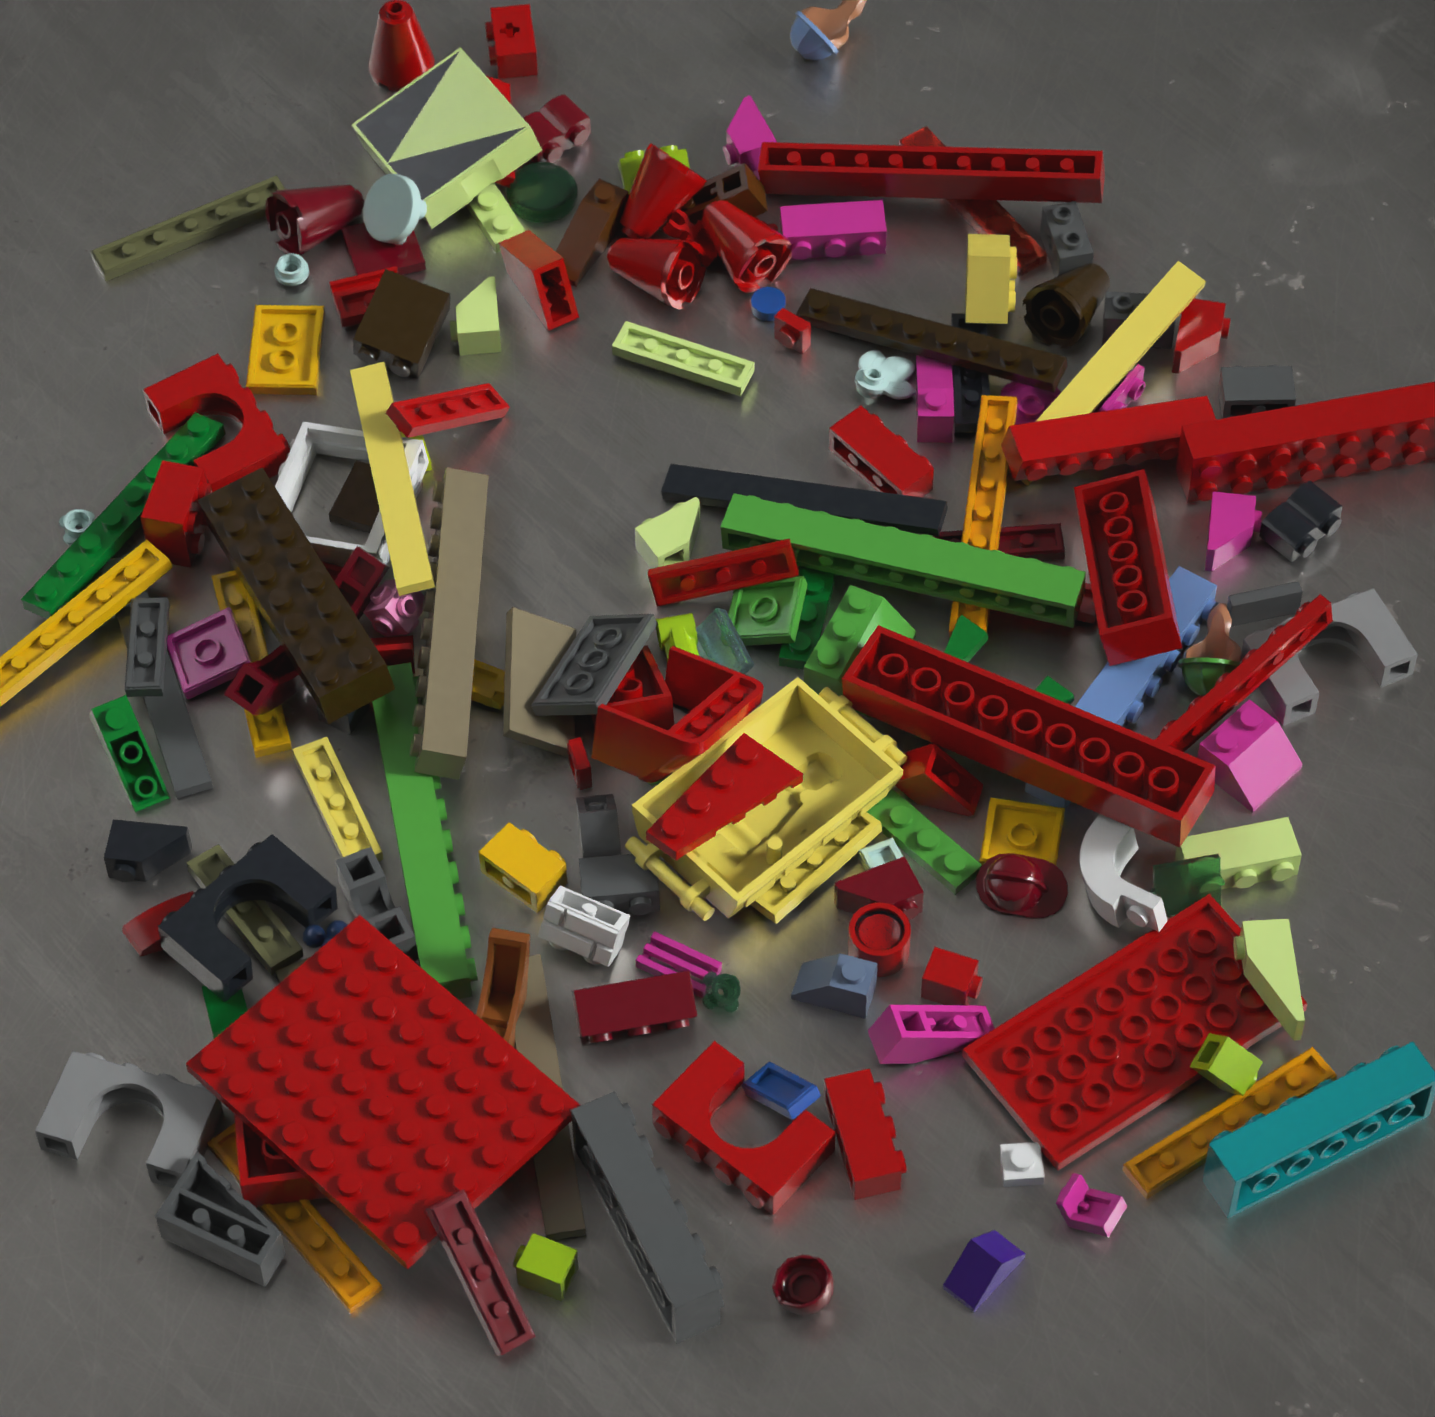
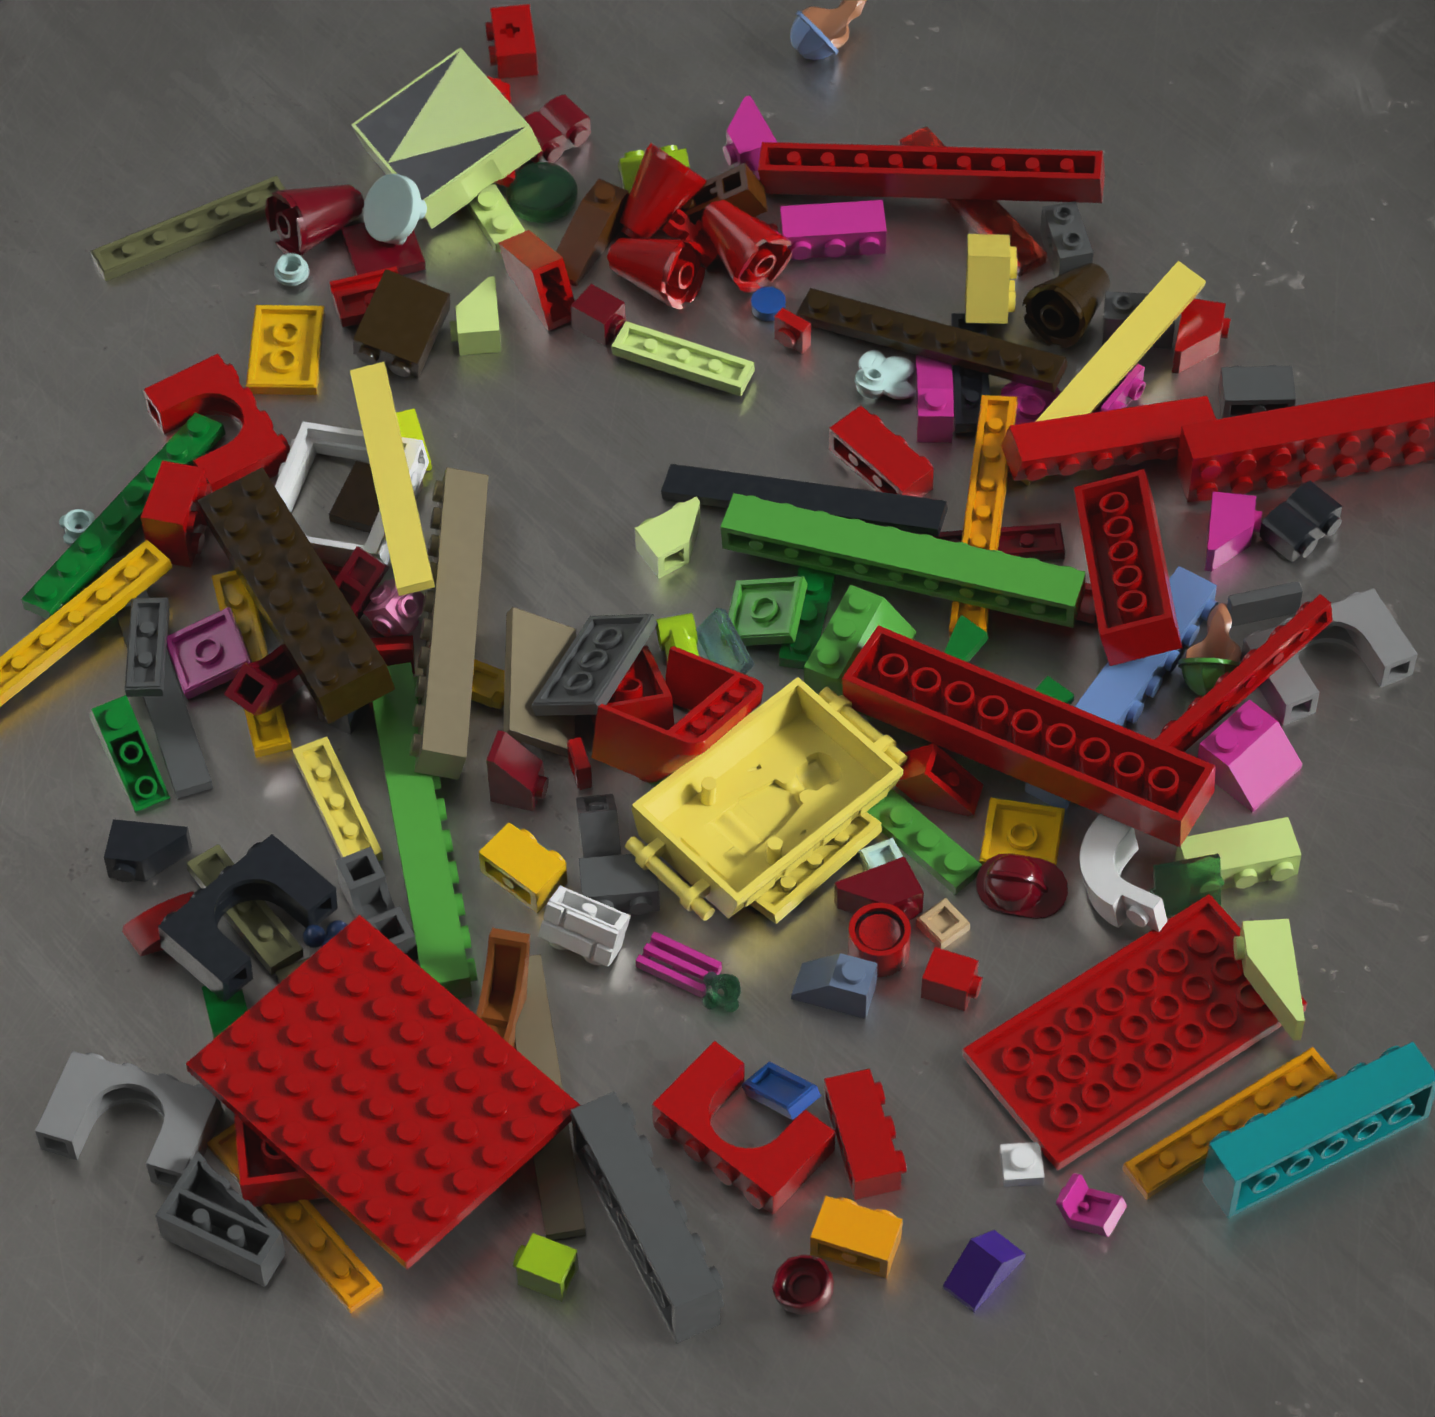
(398, 47): red cone -> none
(447, 410): red plate -> none
(480, 1272): dark red tile -> none
(515, 774): none -> dark red slope
(598, 314): none -> dark red brick
(634, 1006): dark red brick -> none
(723, 572): red tile -> none
(723, 795): red wing -> none
(856, 1236): none -> light orange brick
(926, 1031): dark pink slope -> none
(943, 924): none -> tan tile
(1226, 1064): lime brick -> none

